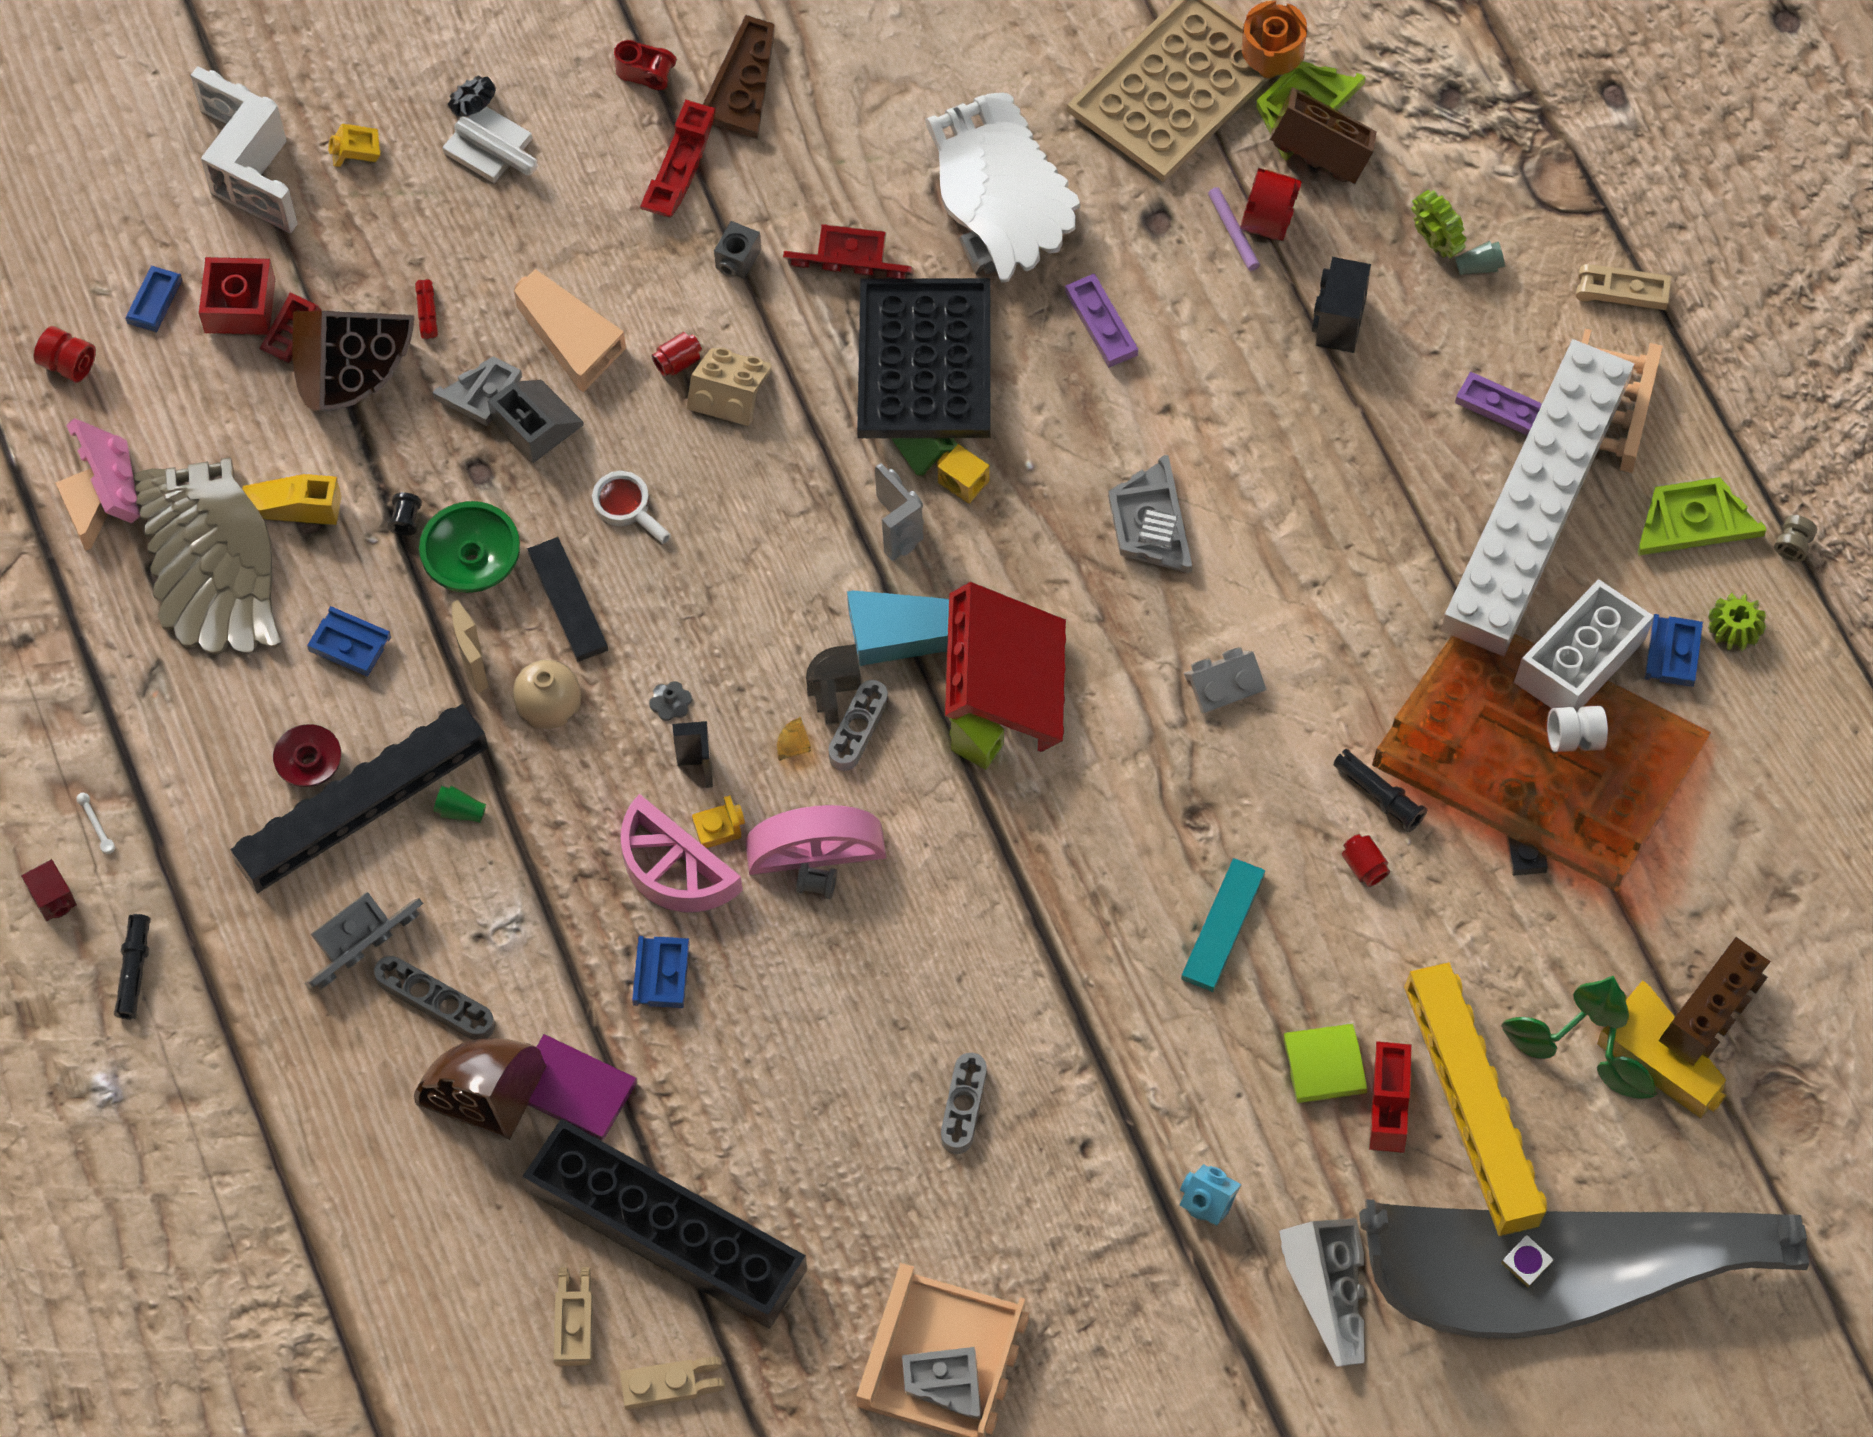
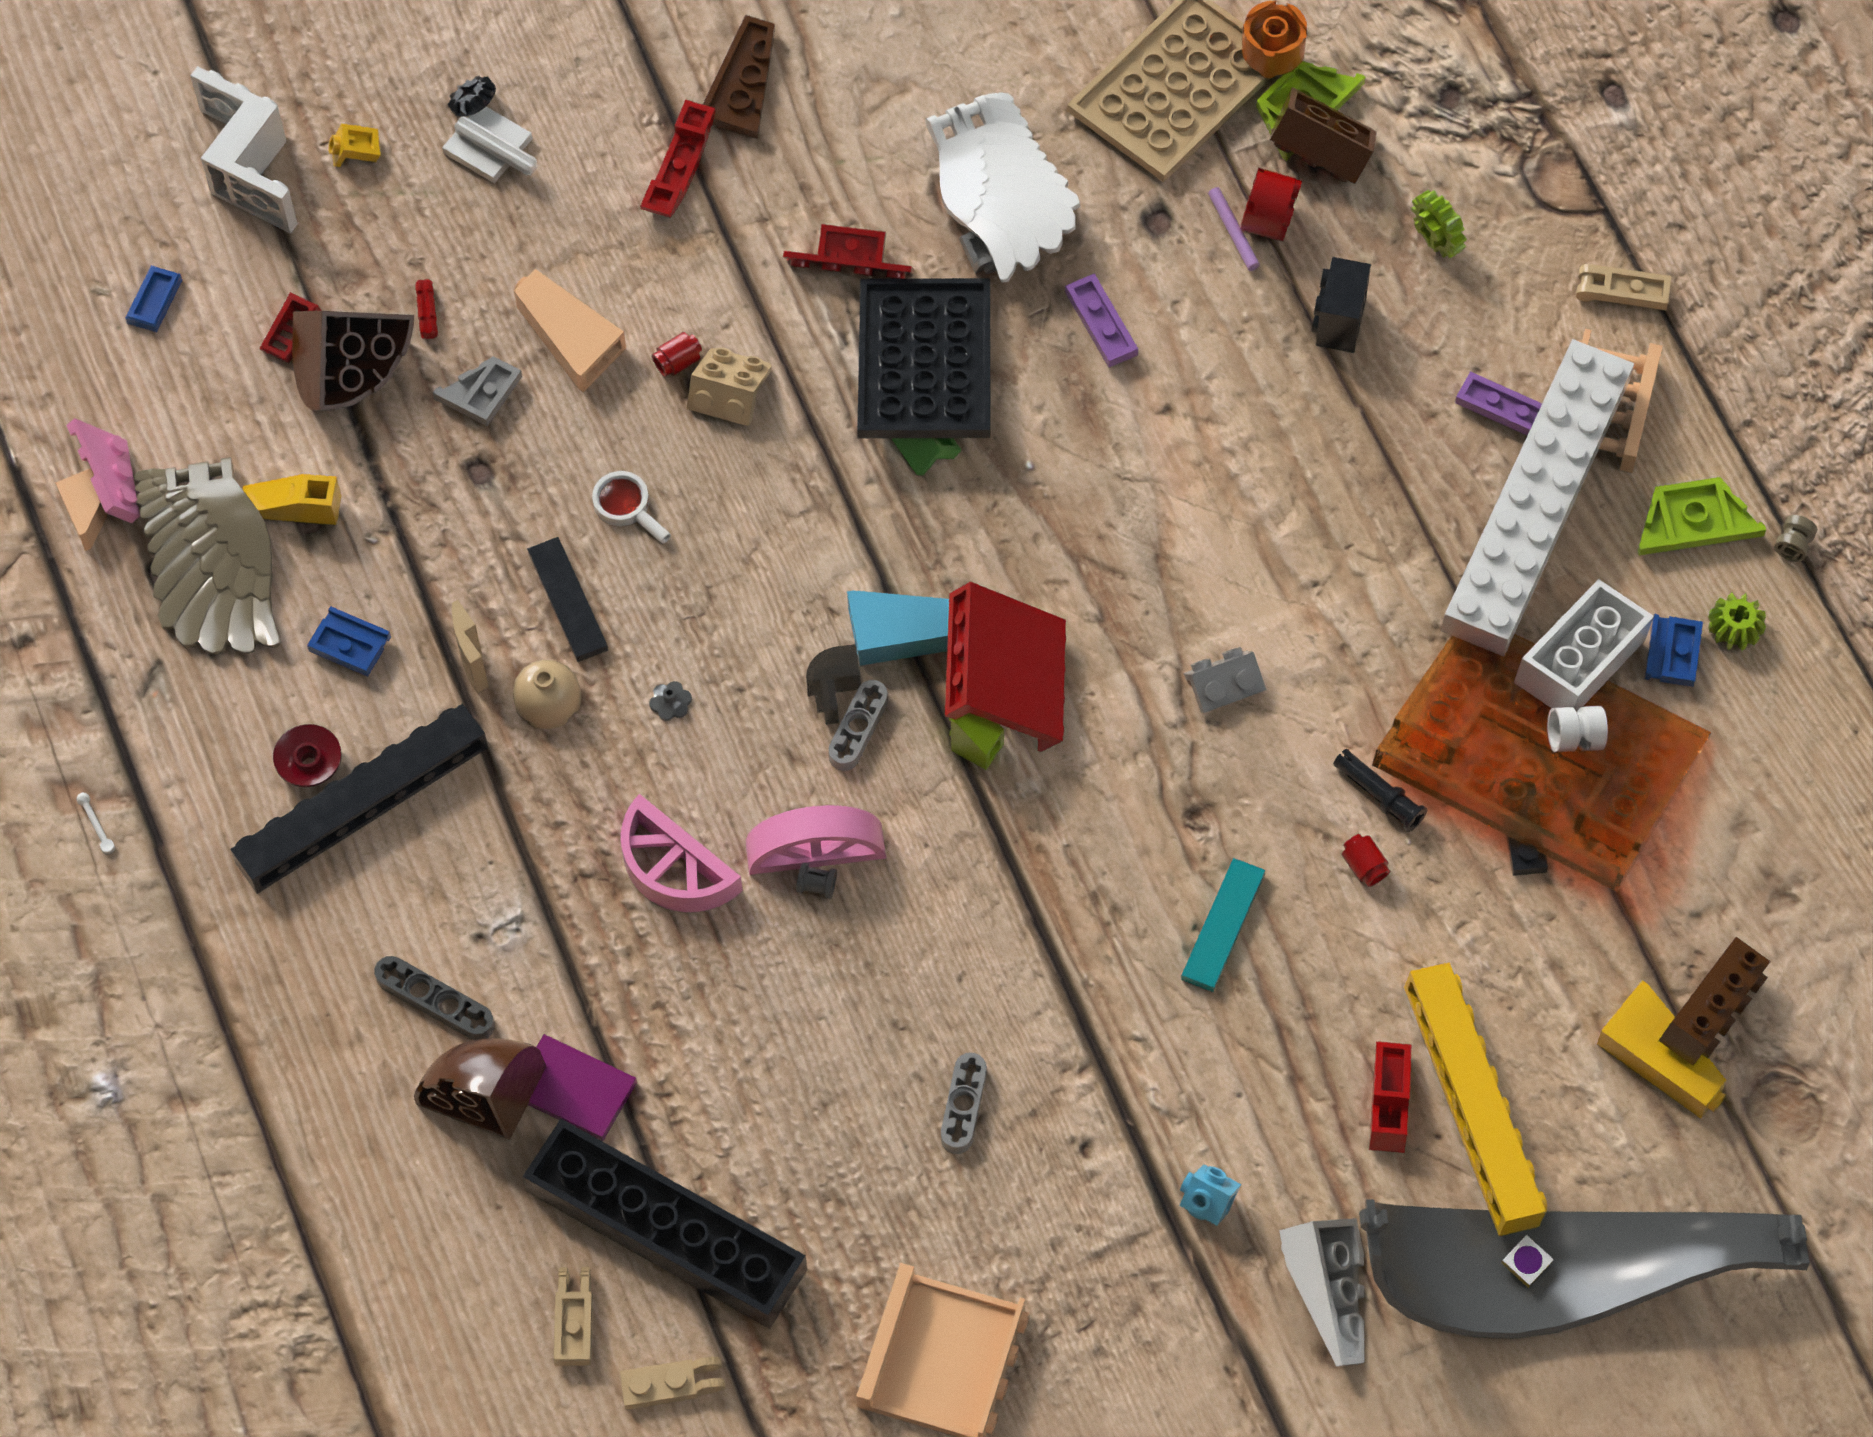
(49, 890): dark red brick -> none
(62, 353): red wheel -> none
(134, 955): black pin -> none
(237, 295): red brick -> none
(353, 931): dark grey bracket -> none
(404, 513): black bush -> none
(457, 805): green cone -> none
(466, 531): green dish -> none
(533, 417): dark grey slope -> none
(645, 64): red piece -> none
(661, 971): blue plate -> none
(693, 746): black panel -> none
(719, 824): yellow bracket -> none
(737, 239): dark grey brick -> none
(793, 740): clear yellow tile -> none
(904, 524): light grey bracket -> none
(945, 1379): light grey wing -> none
(963, 473): yellow brick -> none
(1128, 503): light grey wing -> none
(1158, 528): clear tile -> none
(1325, 1063): lime slope -> none
(1481, 259): sand green cone -> none
(1606, 1007): green plant -> none

